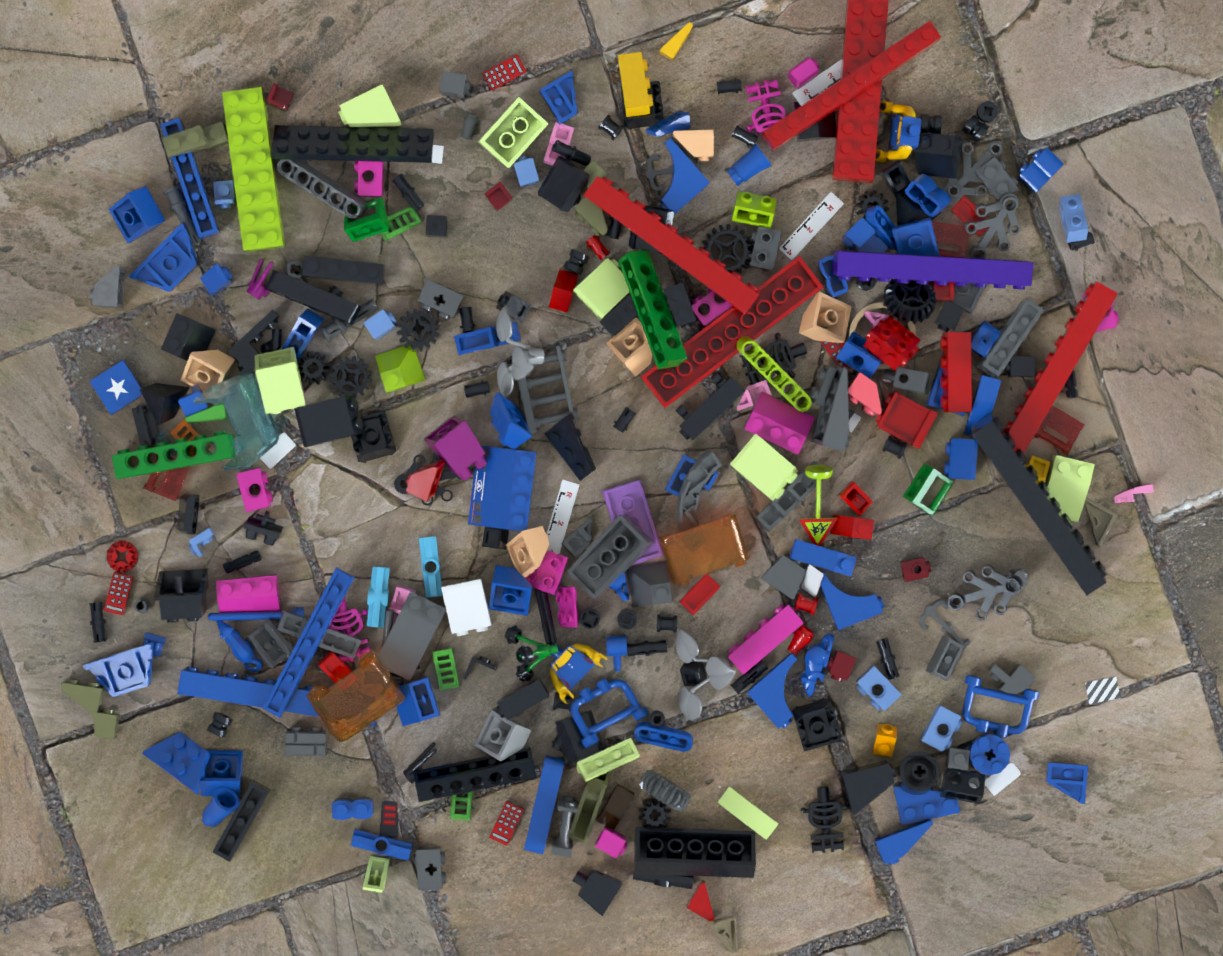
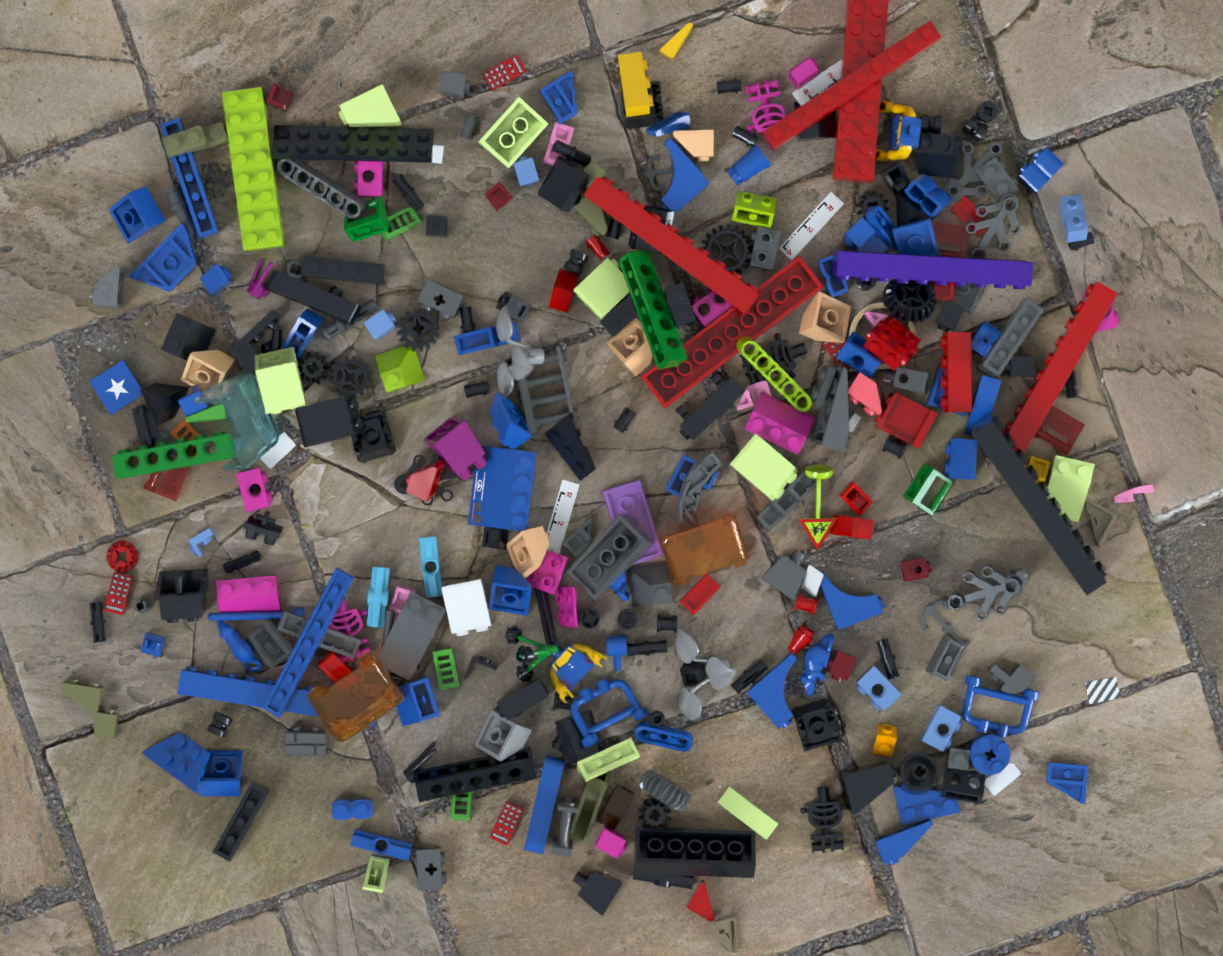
(124, 670): wing -> none
(188, 513): black slope -> none
(221, 805): blue plant -> none
(224, 194): medium blue bracket -> none
(389, 819): black sticker -> none
(610, 127): black bush -> none
(765, 638): dark pink brick -> none
(823, 557): blue slope -> none

